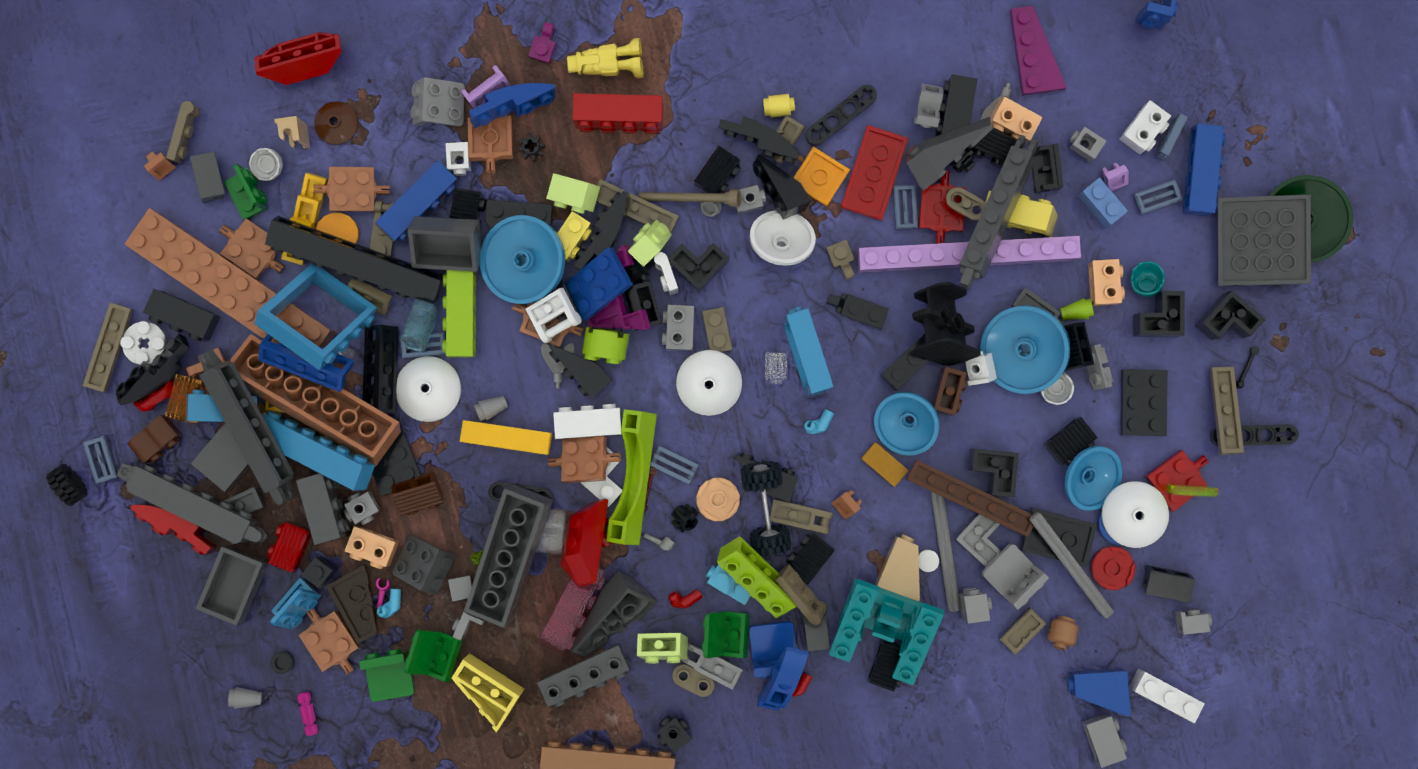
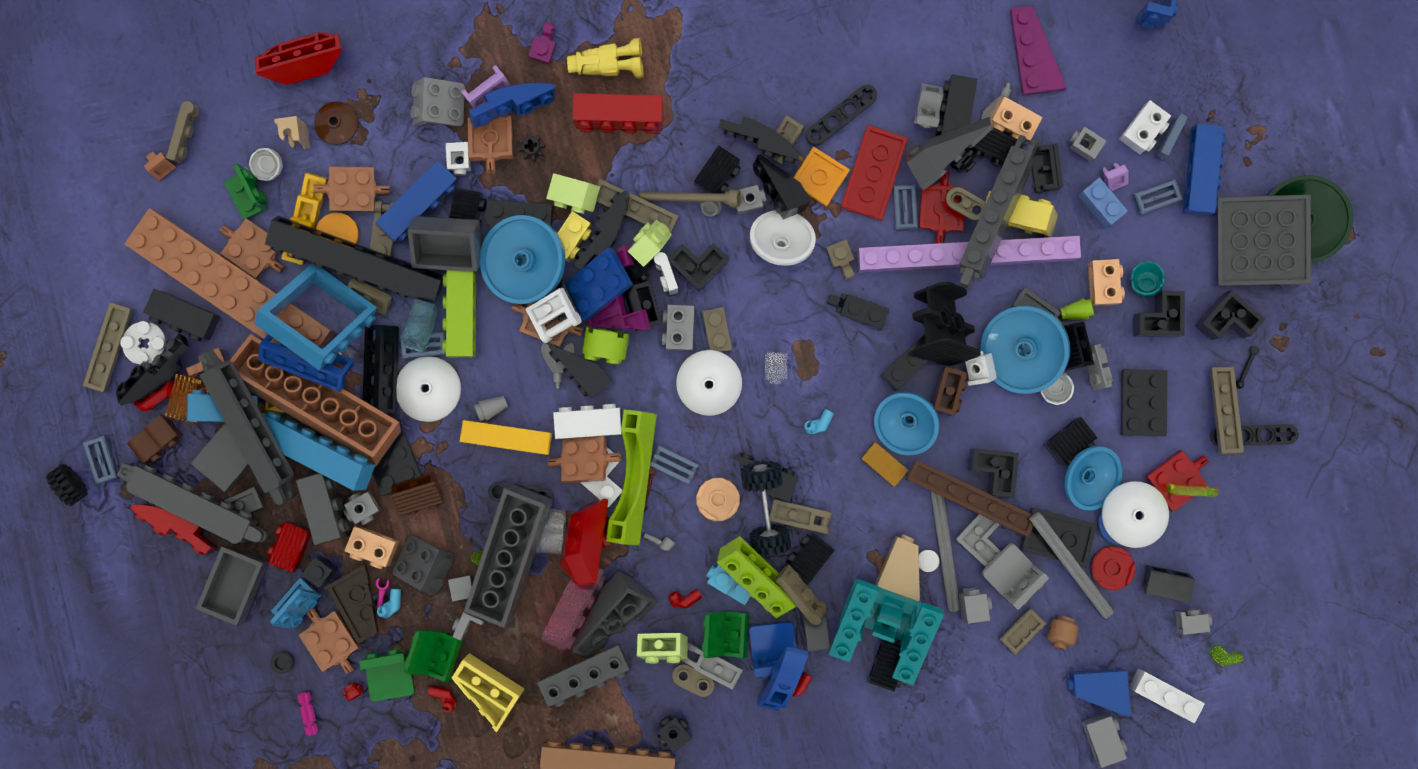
(207, 177): dark grey hinge -> none
(244, 697): light grey cone -> none
(352, 691): none -> red plate
(445, 696): none -> red arm
(684, 517): black gear -> none
(778, 105): light yellow brick -> none
(807, 352): dark azure window -> none
(846, 505): nougat tile -> none
(1223, 658): none -> clear neon green arm

